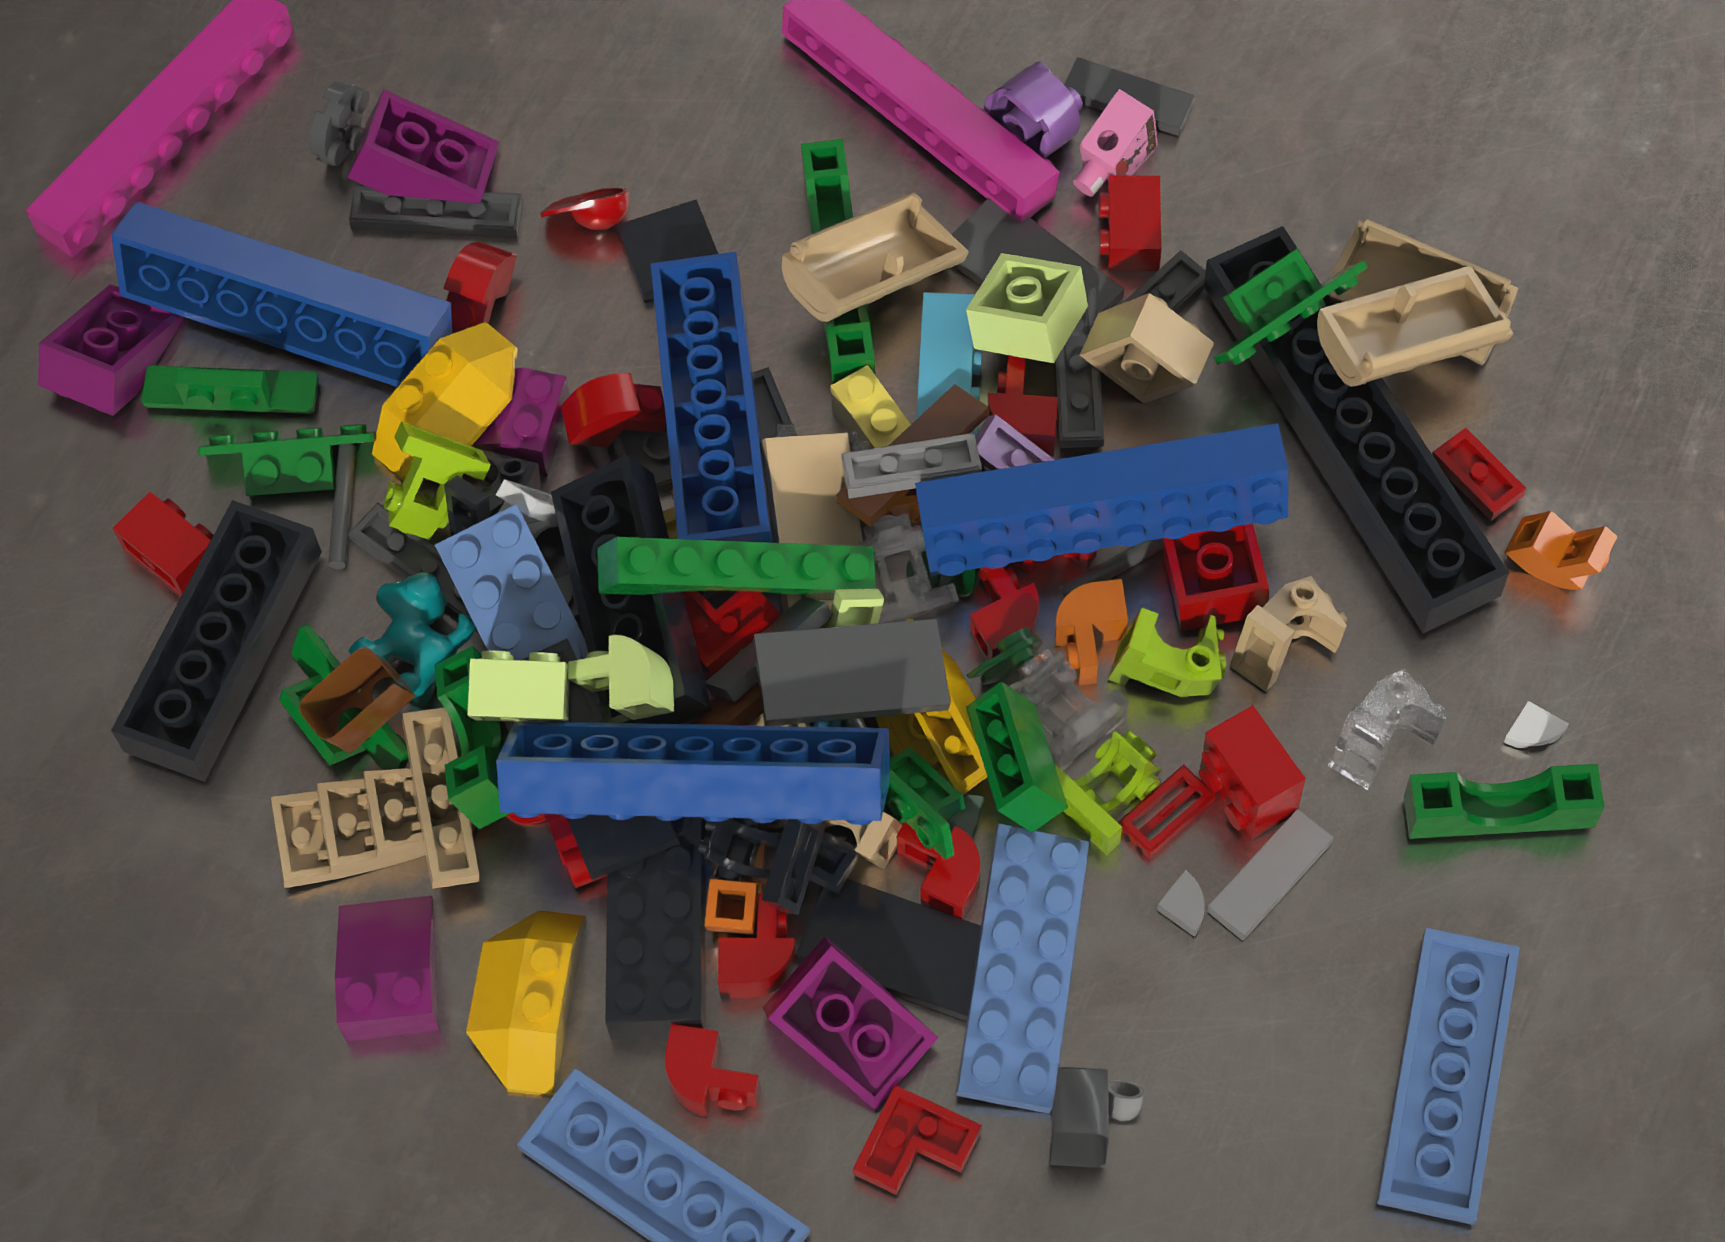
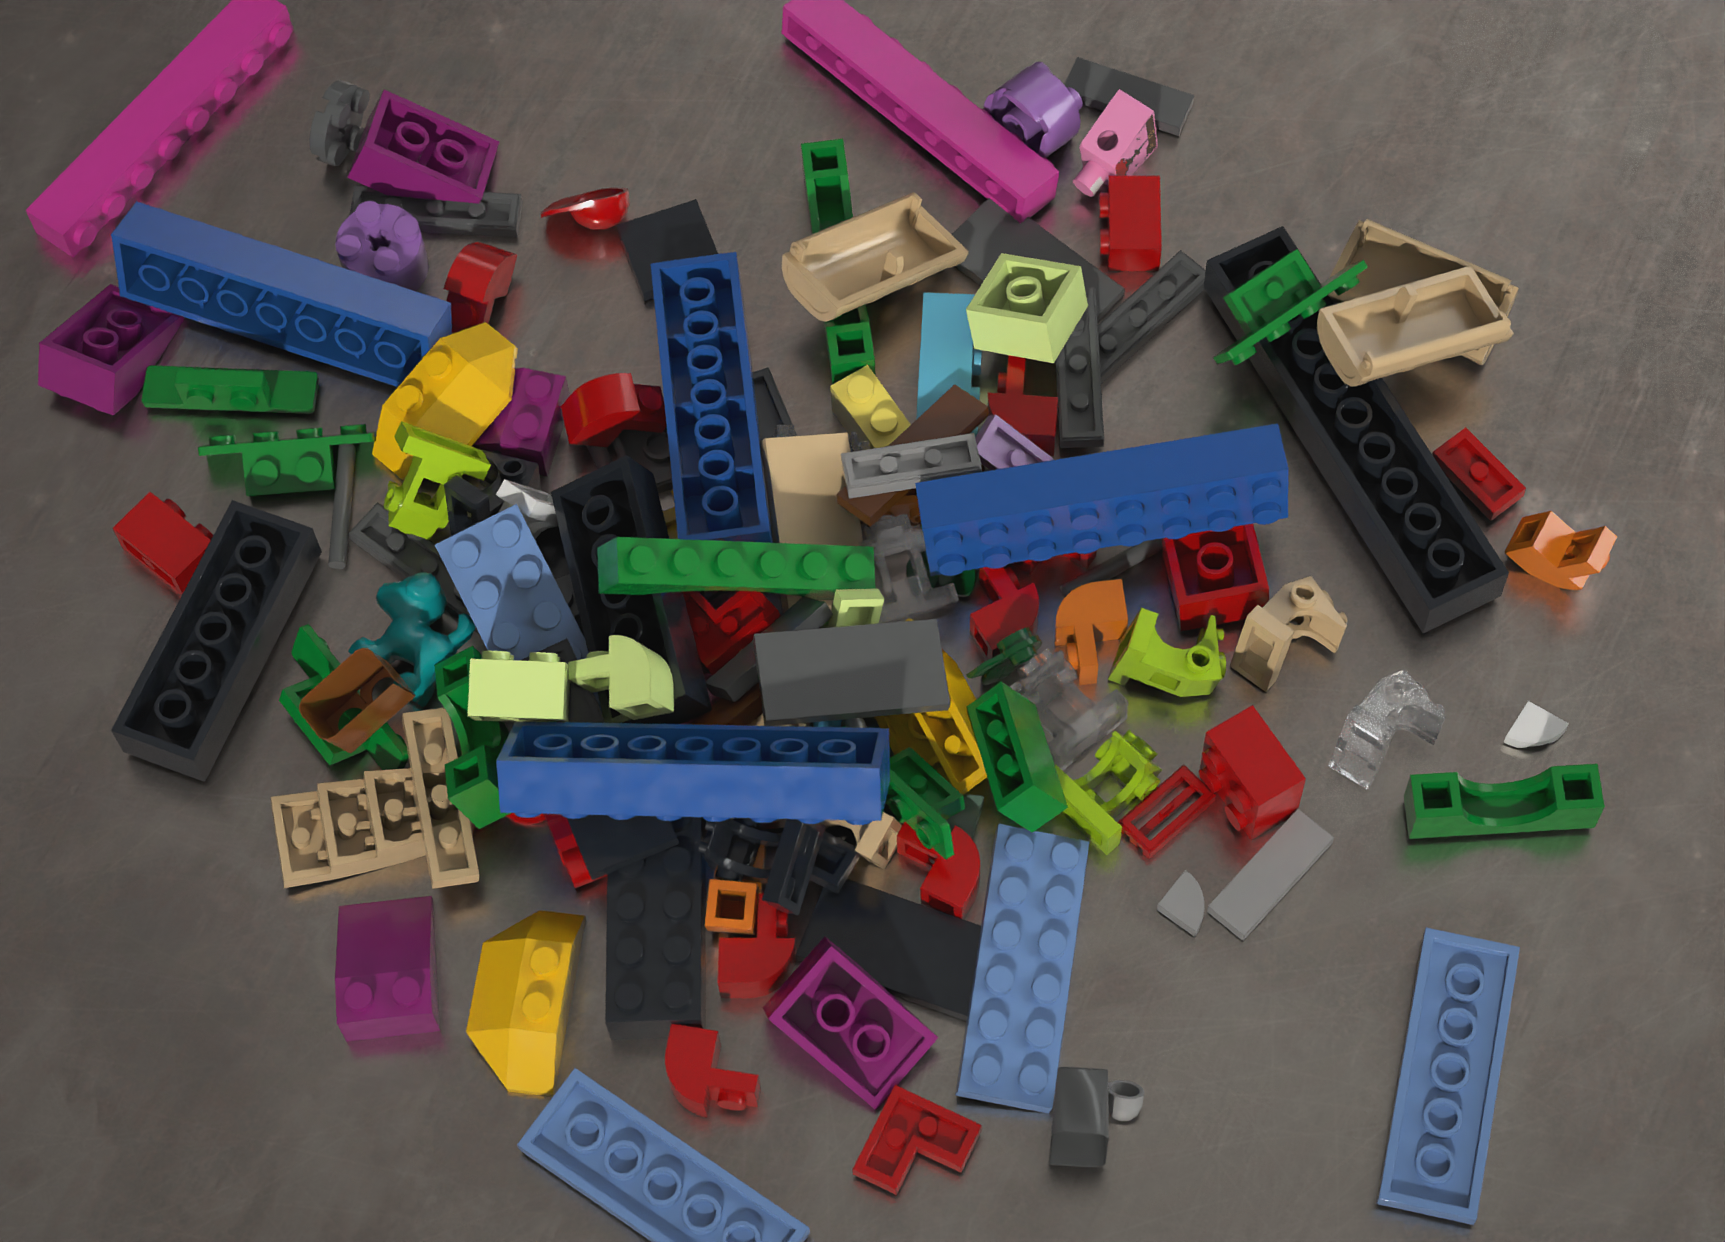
(383, 245): none -> medium lavender brick
(1147, 348): tan brick -> none

